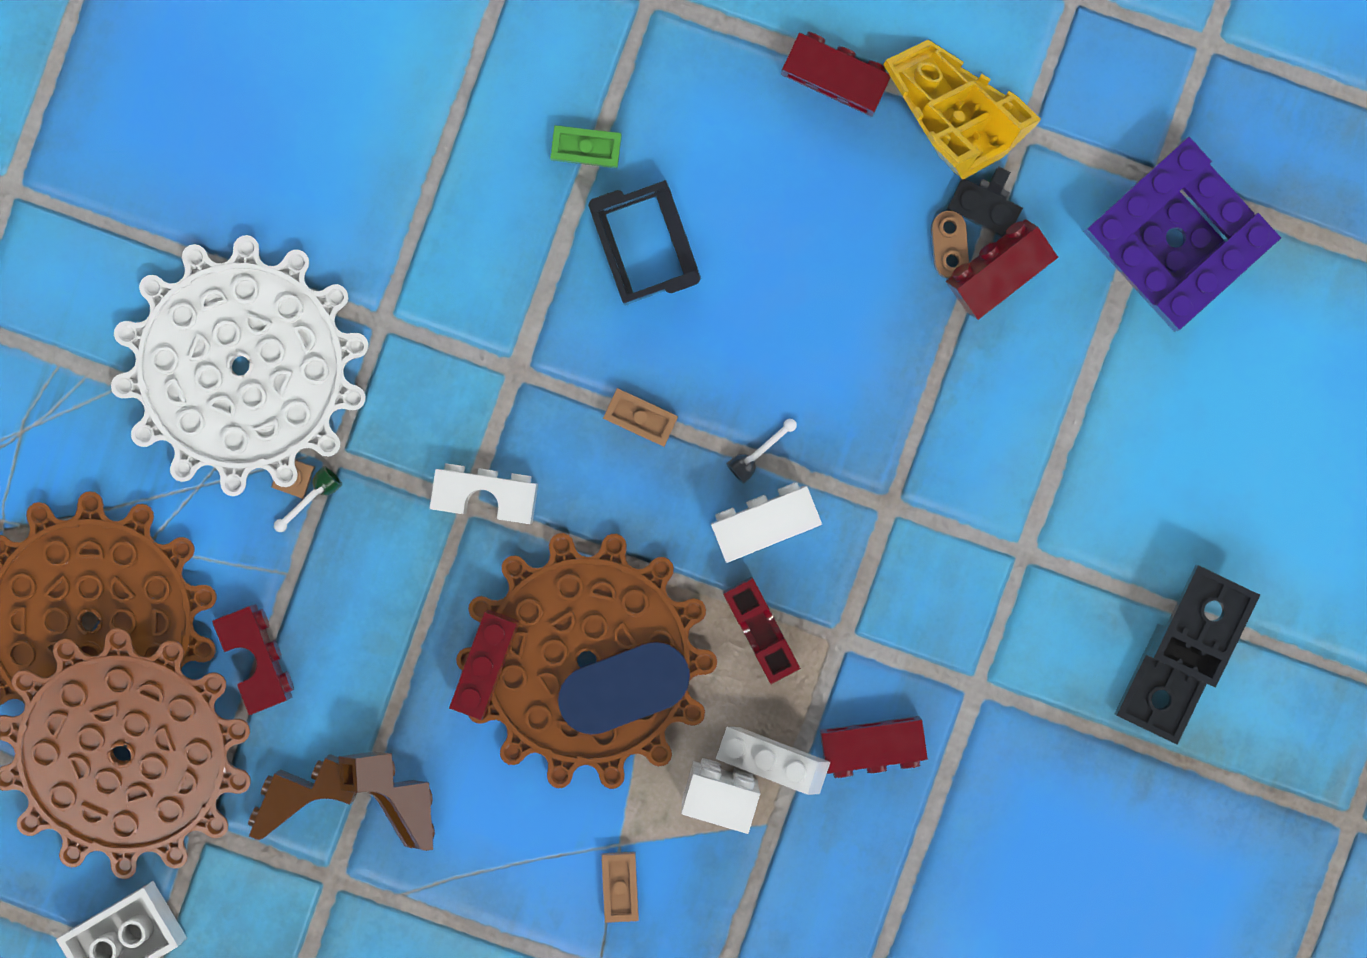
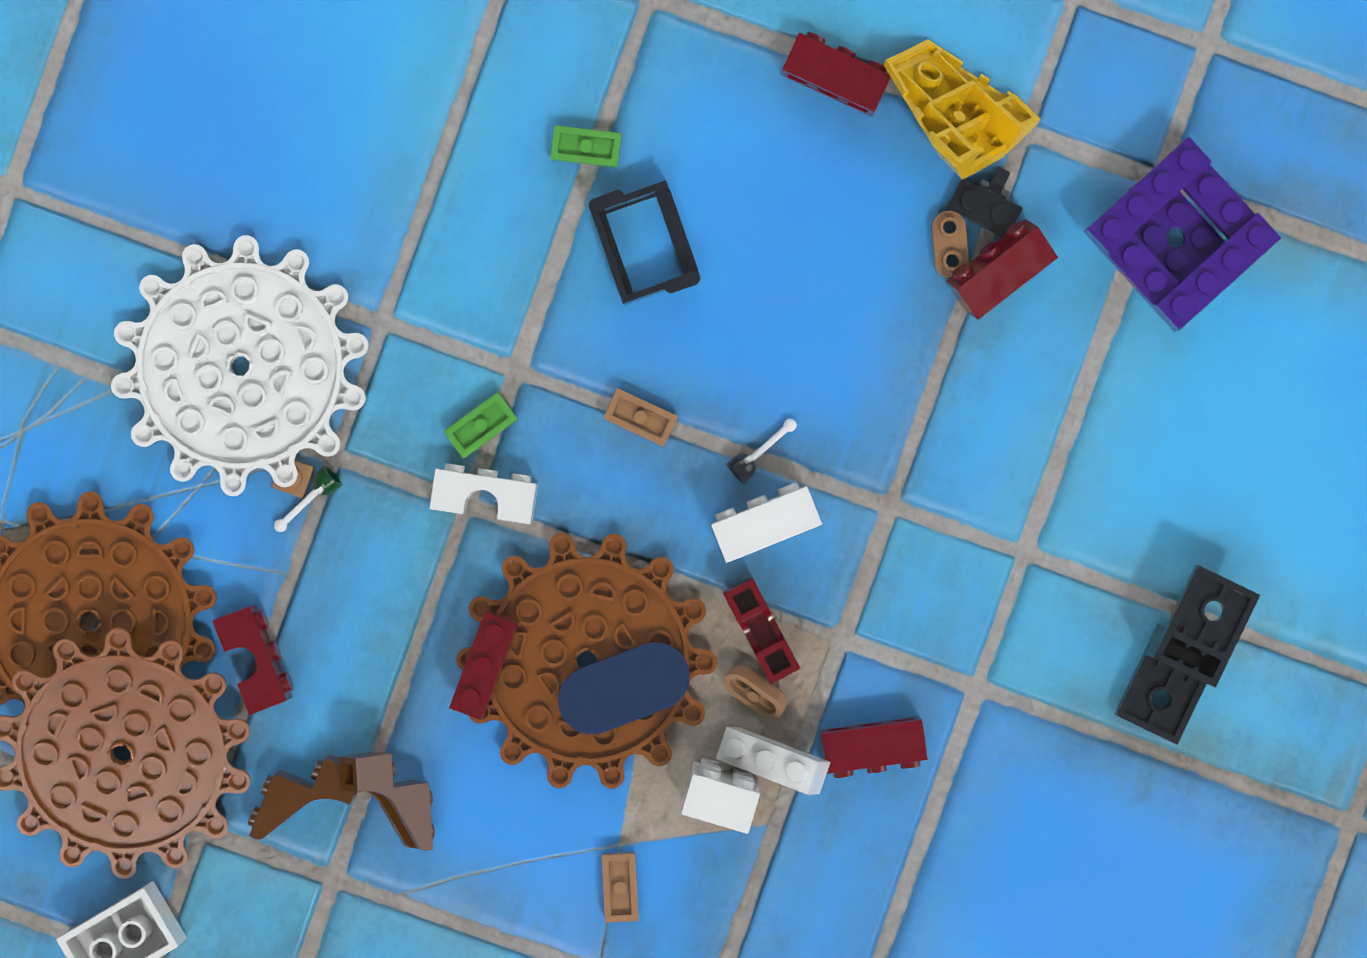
(481, 425): none -> bright green plate
(755, 692): none -> medium nougat plate

